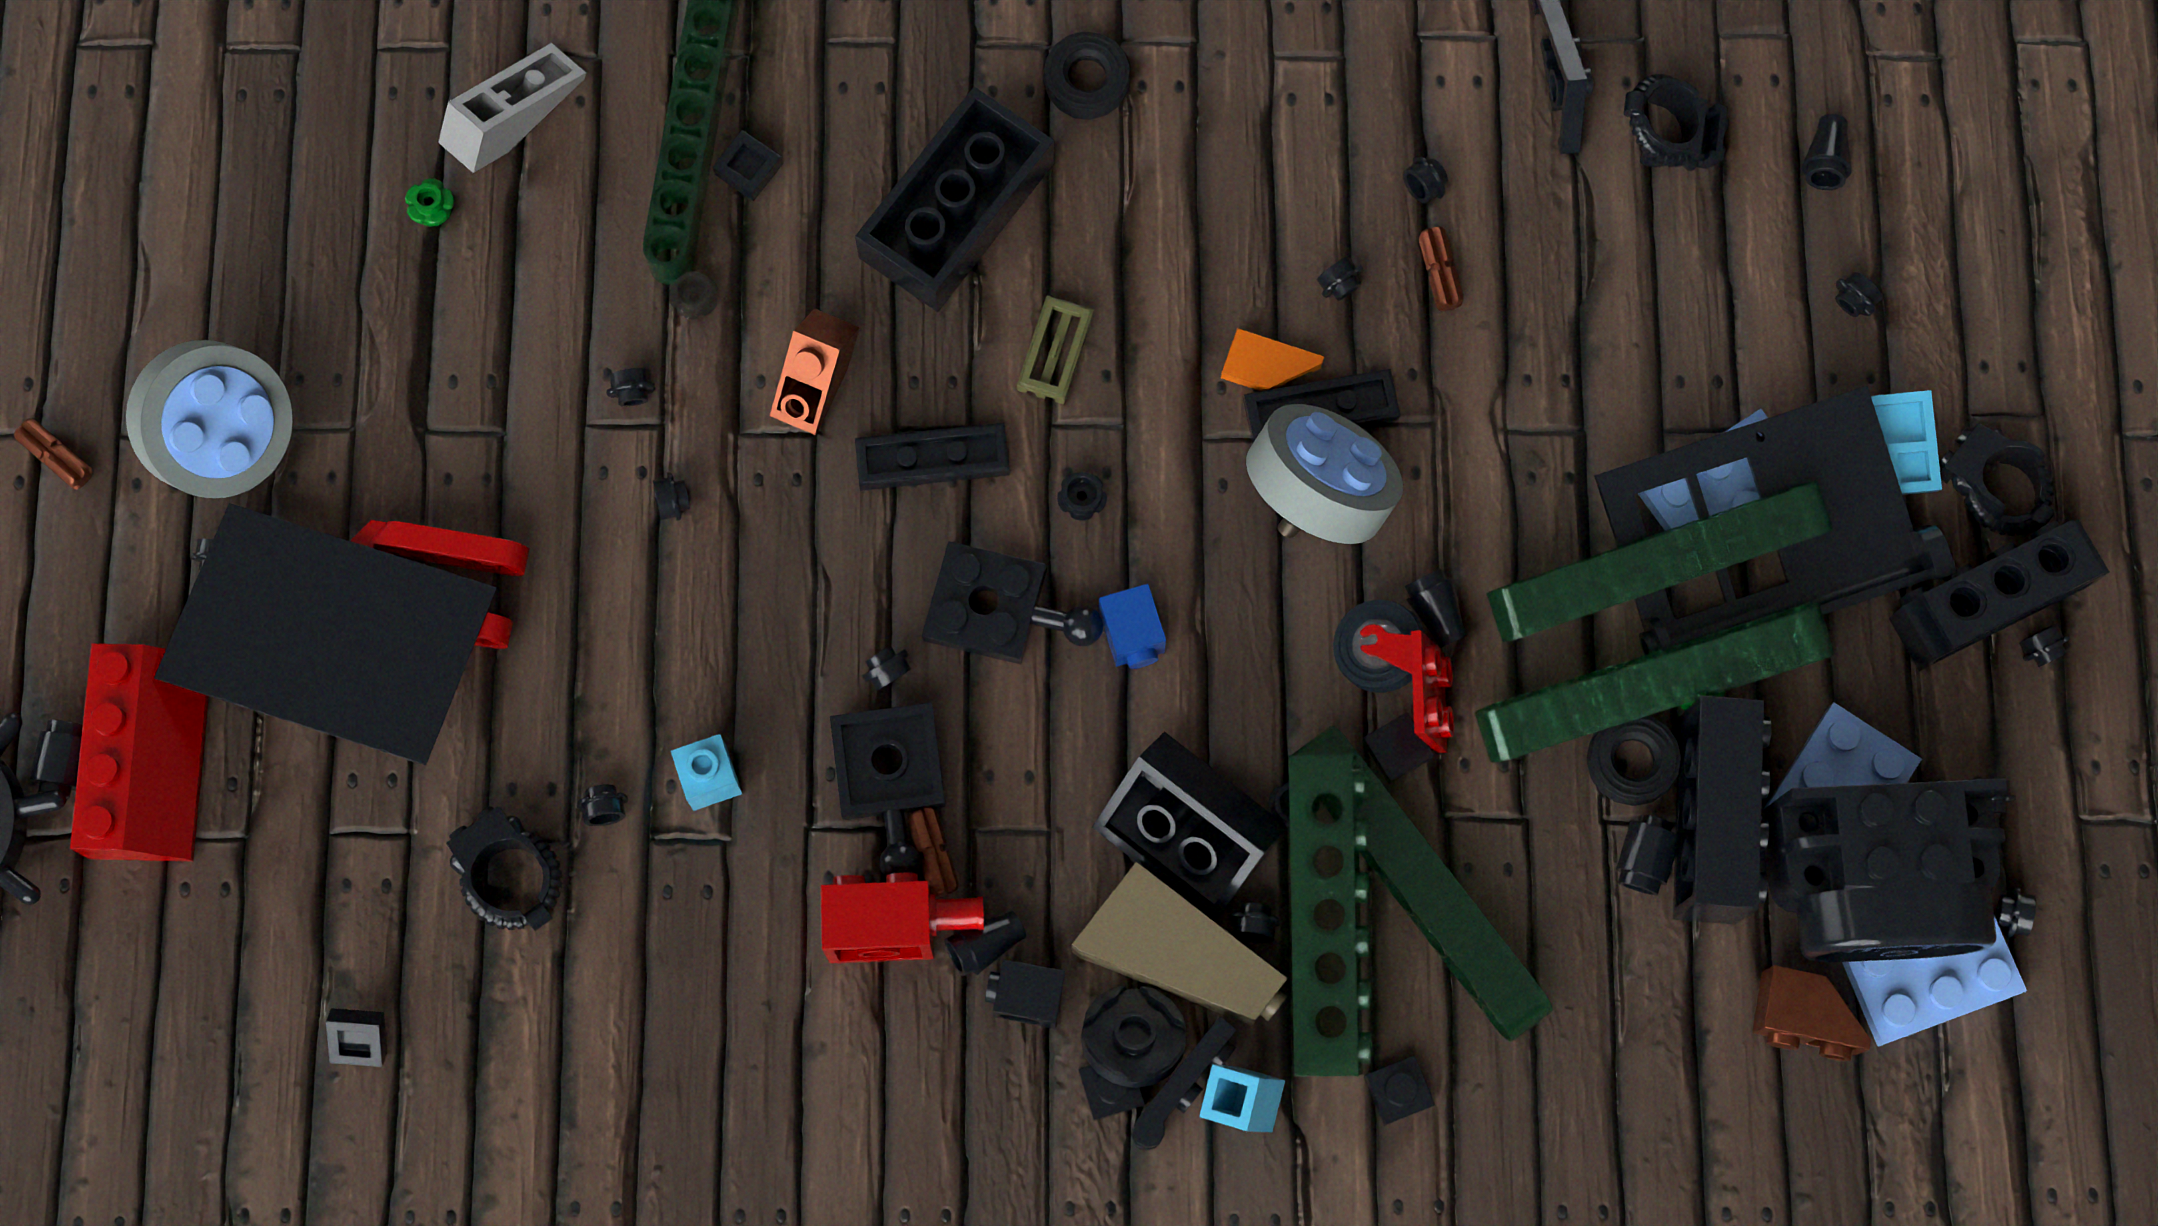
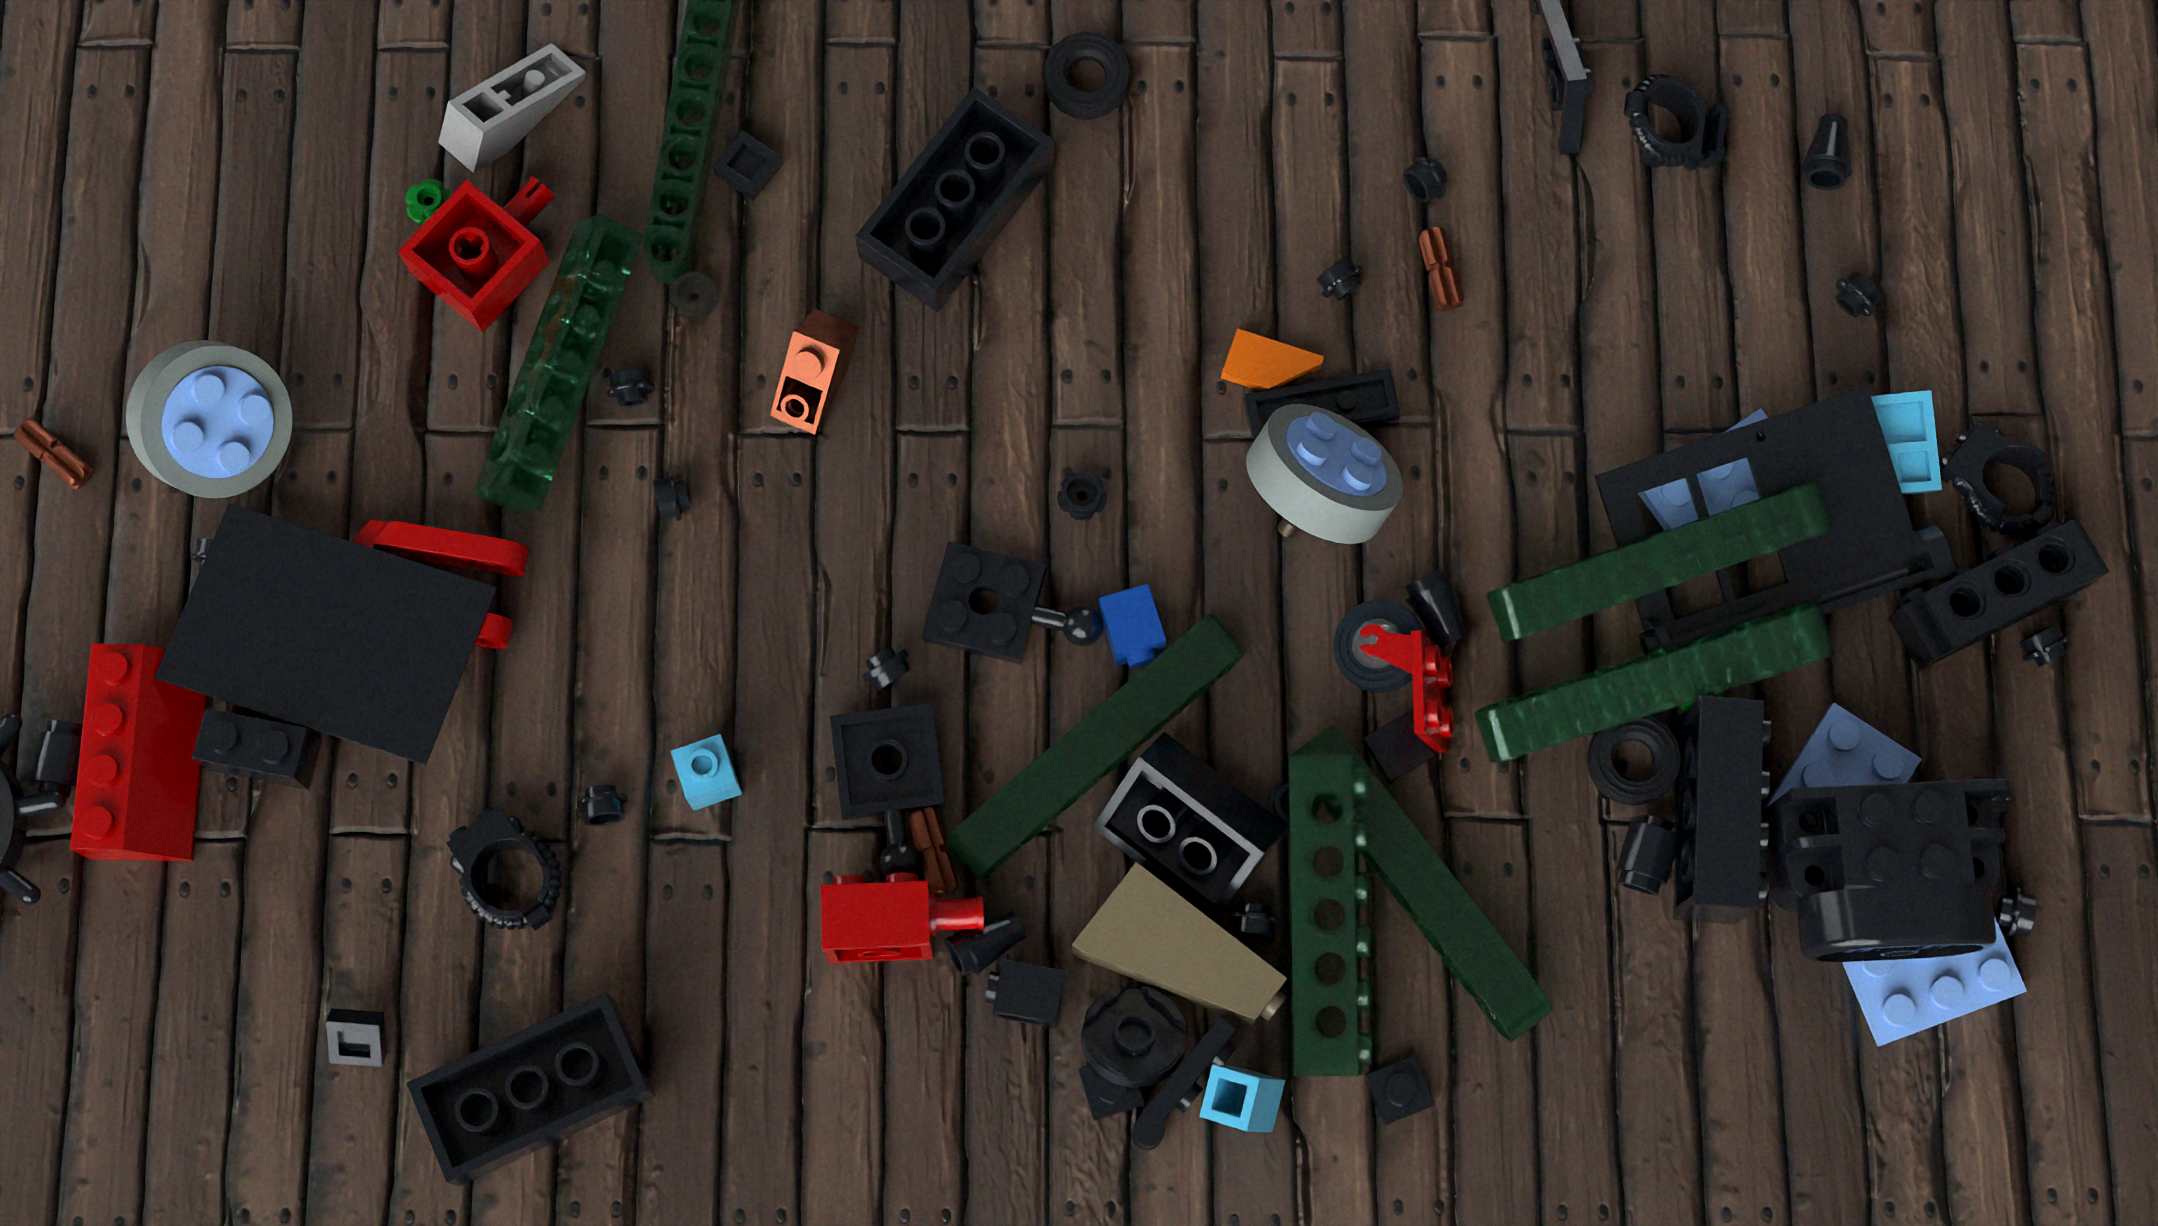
(256, 749): none -> black brick
(498, 238): none -> red brick
(530, 1089): none -> black brick
(558, 364): none -> clear green brick
(932, 456): black tile -> none
(1043, 387): olive tile -> none
(1095, 746): none -> clear green beam
(1807, 1010): copper slope -> none

